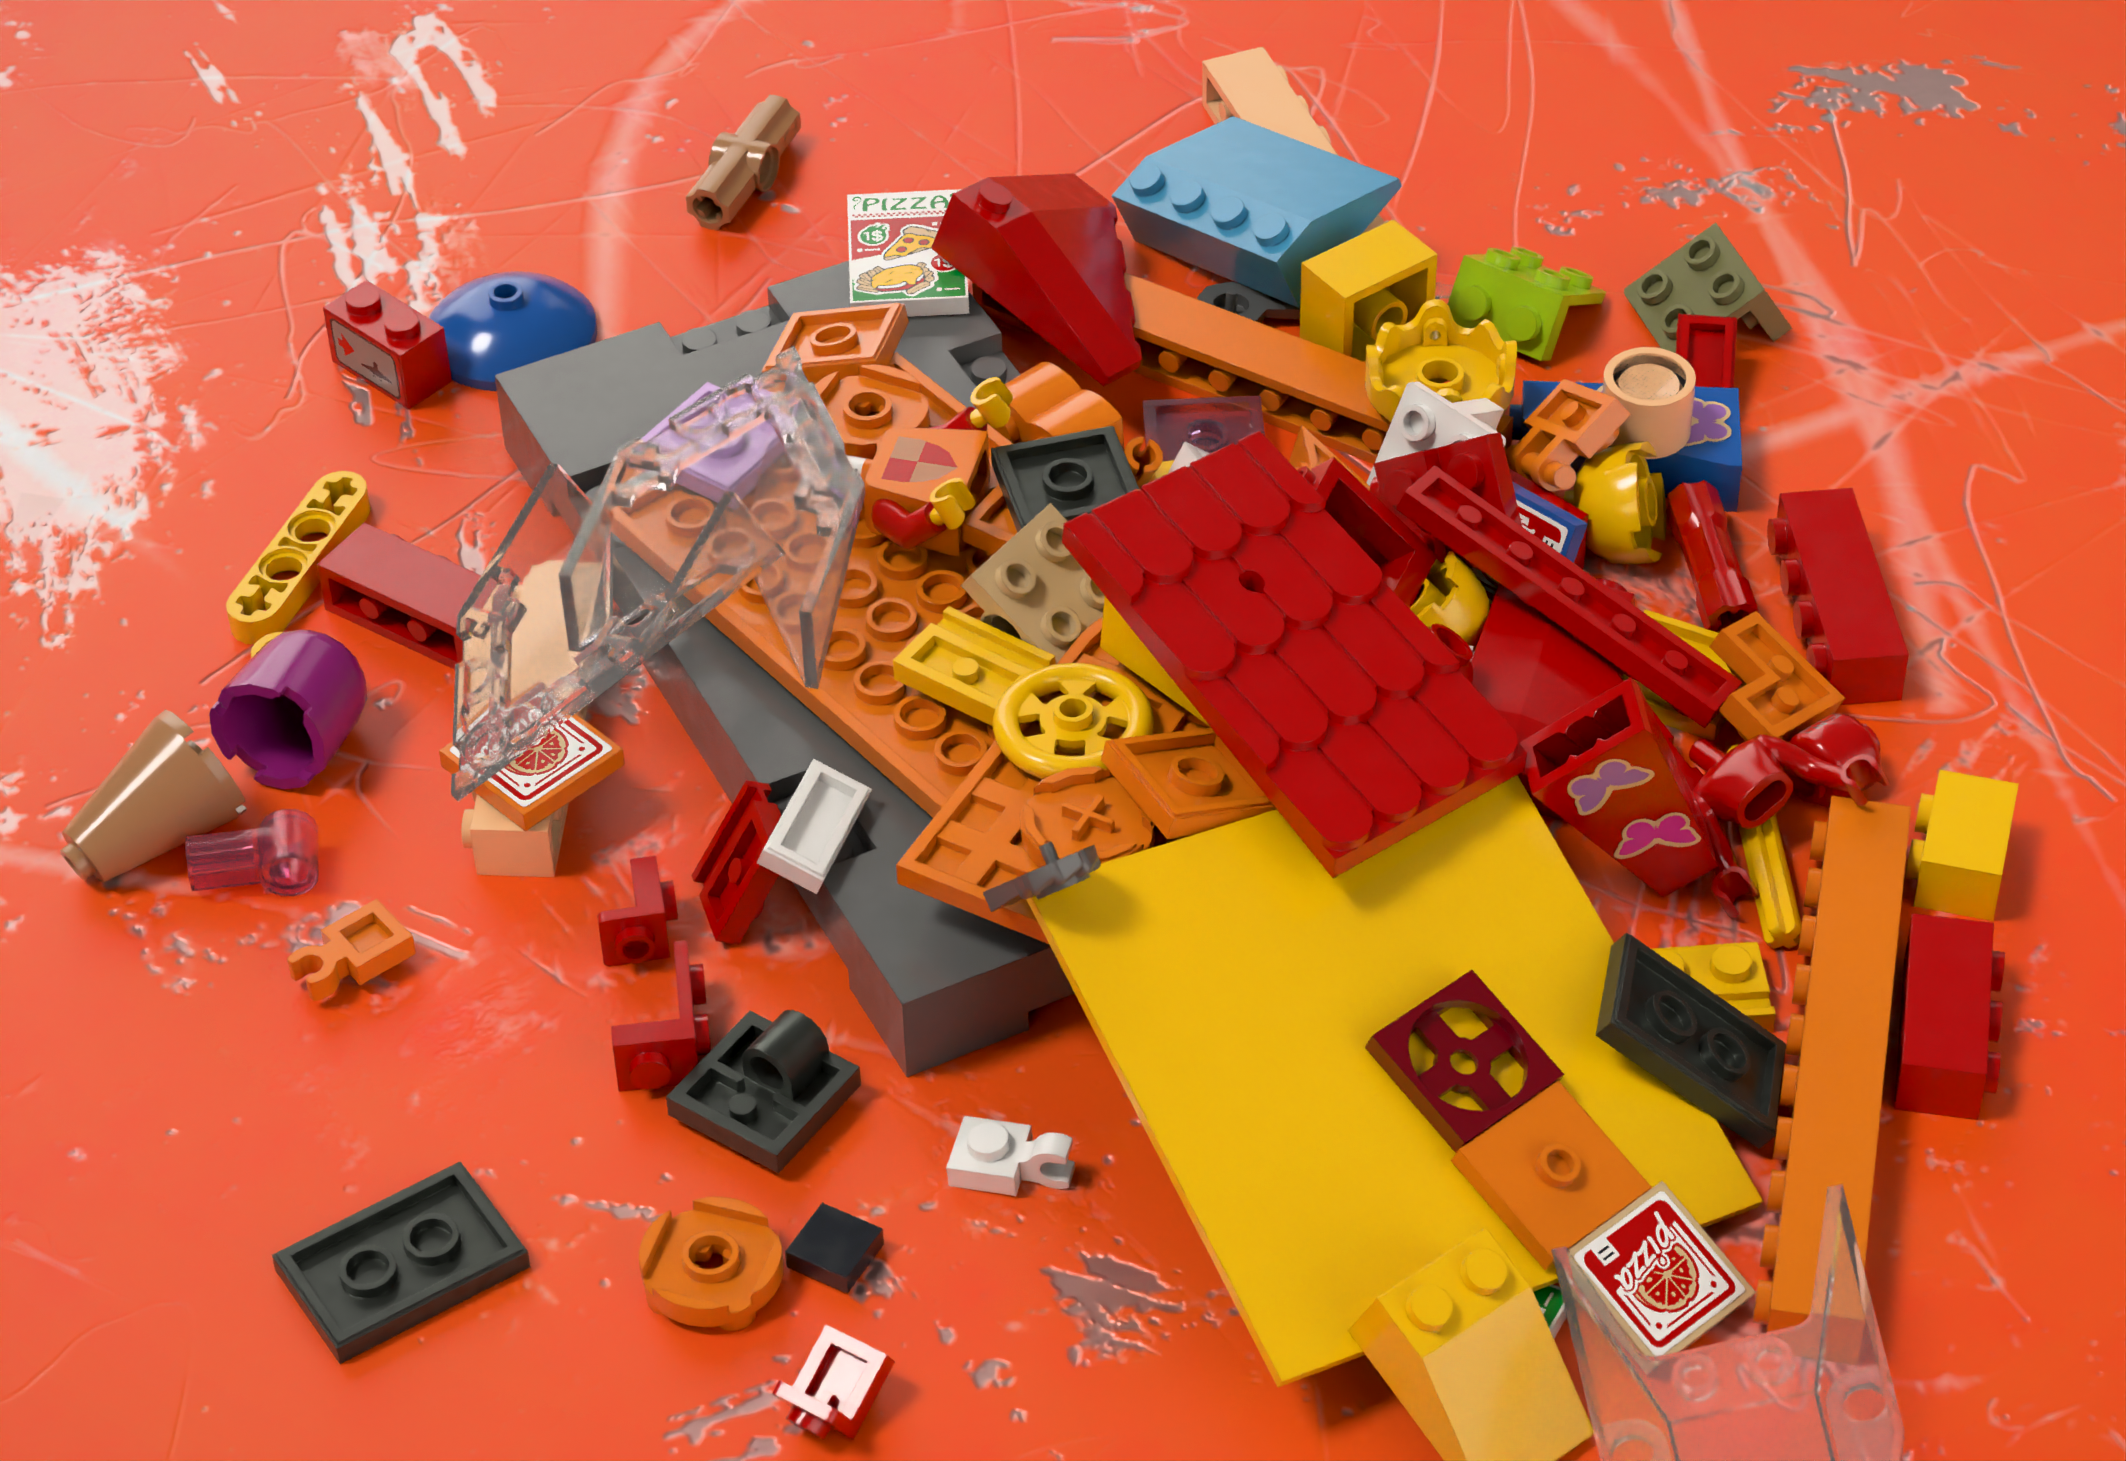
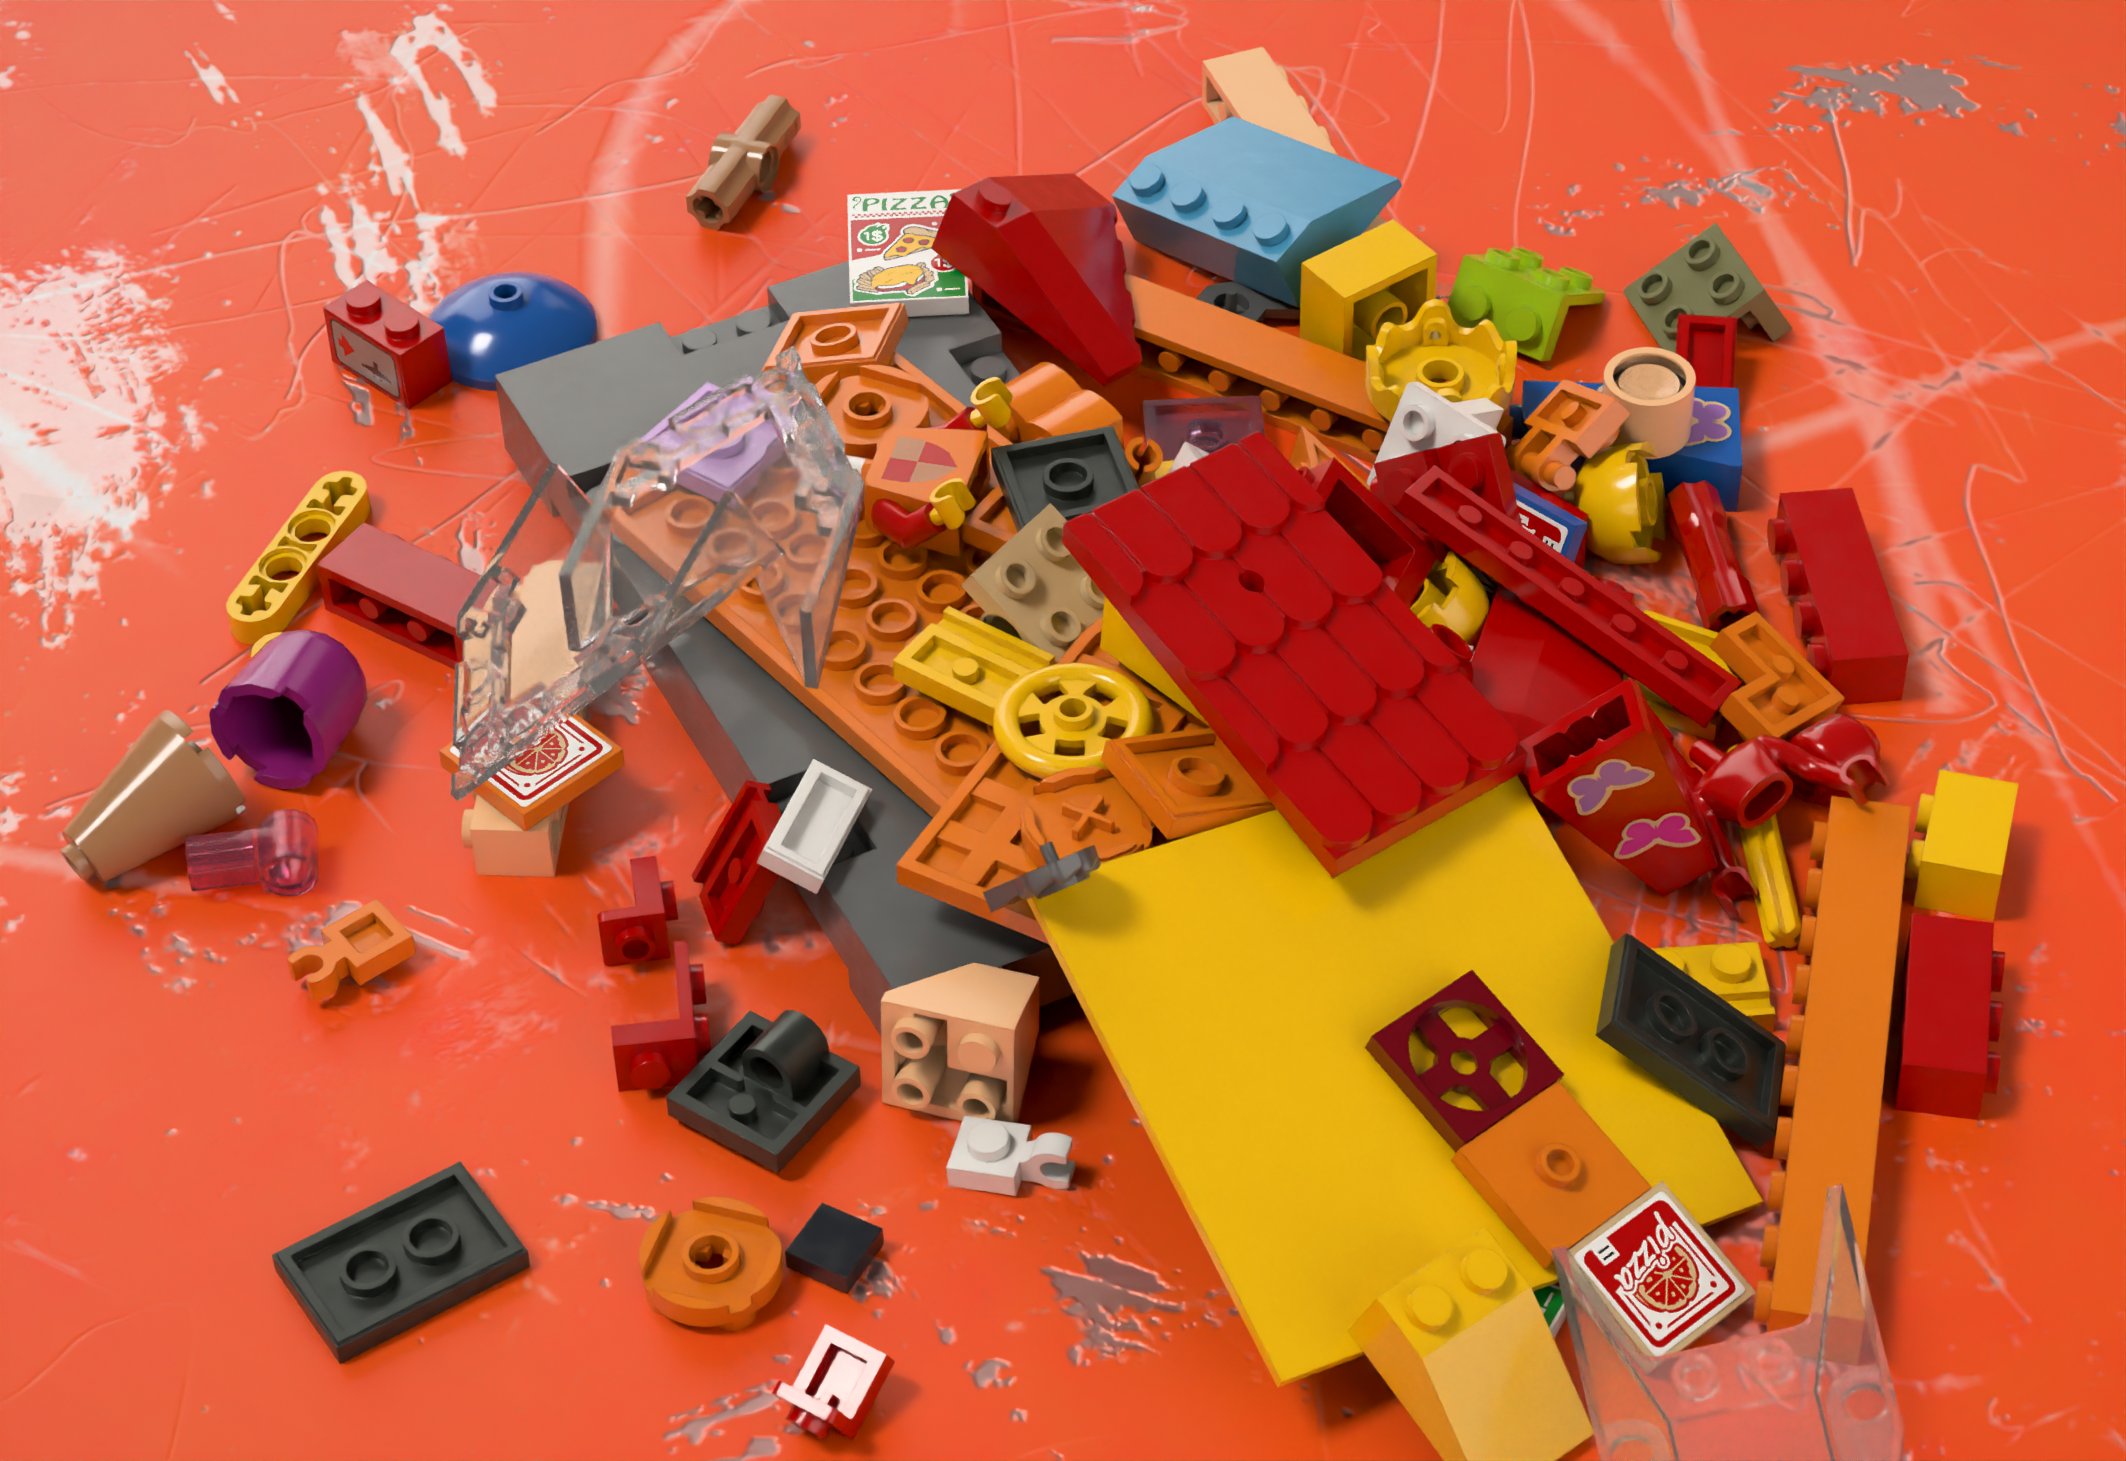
(960, 1042): none -> light nougat slope

